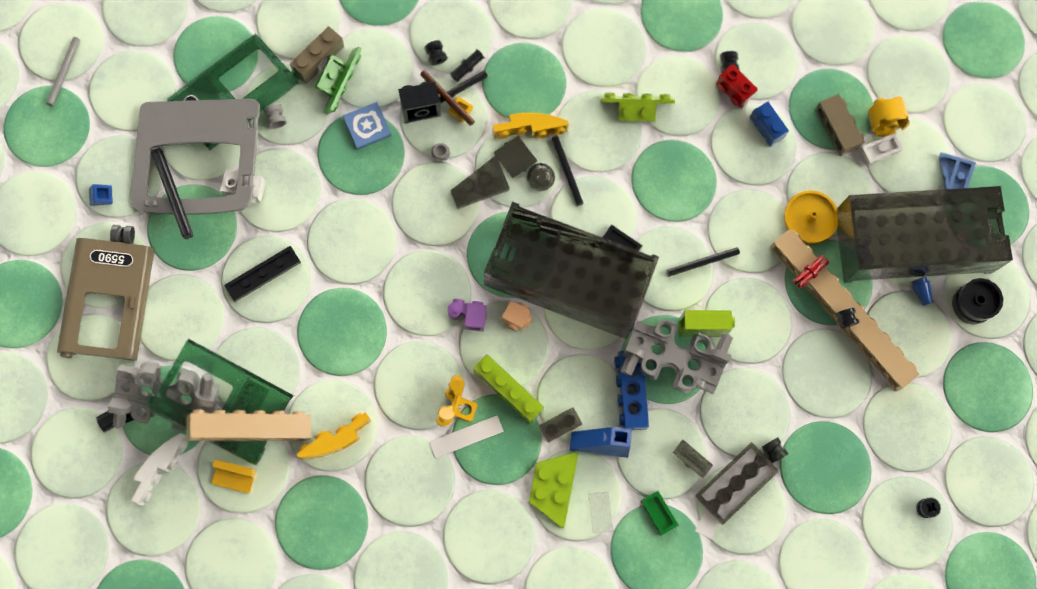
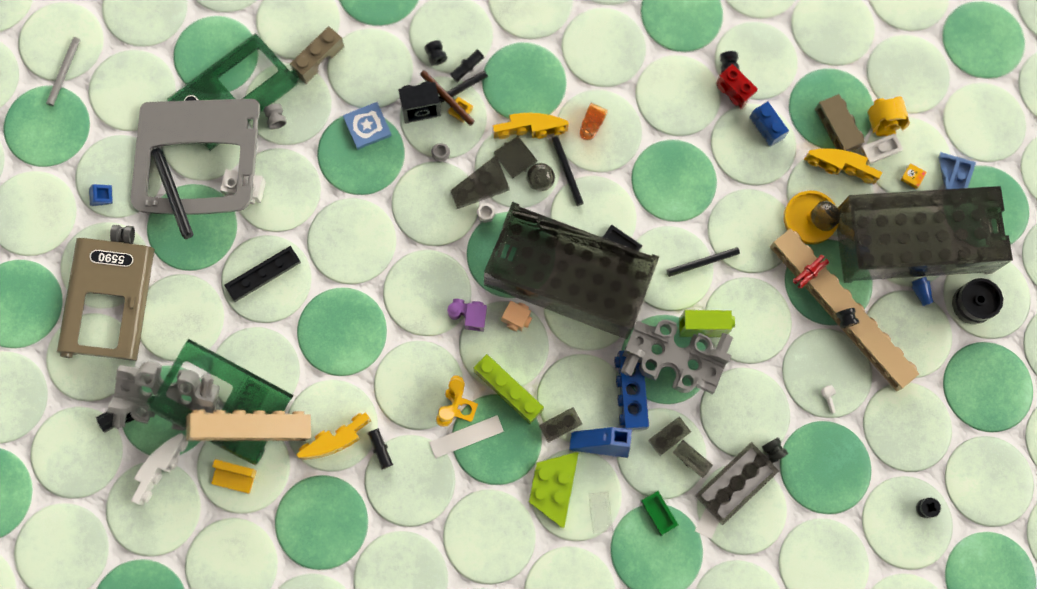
(334, 77): bright green bracket -> none
(380, 449): none -> black pin
(486, 212): none -> white tile
(593, 119): none -> clear orange piece
(637, 107): lime bracket -> none
(669, 436): none -> clear smoke plate
(825, 215): none -> clear smoke hair
(827, 392): none -> white hand
(836, 160): none -> yellow slope
(913, 176): none -> yellow tile

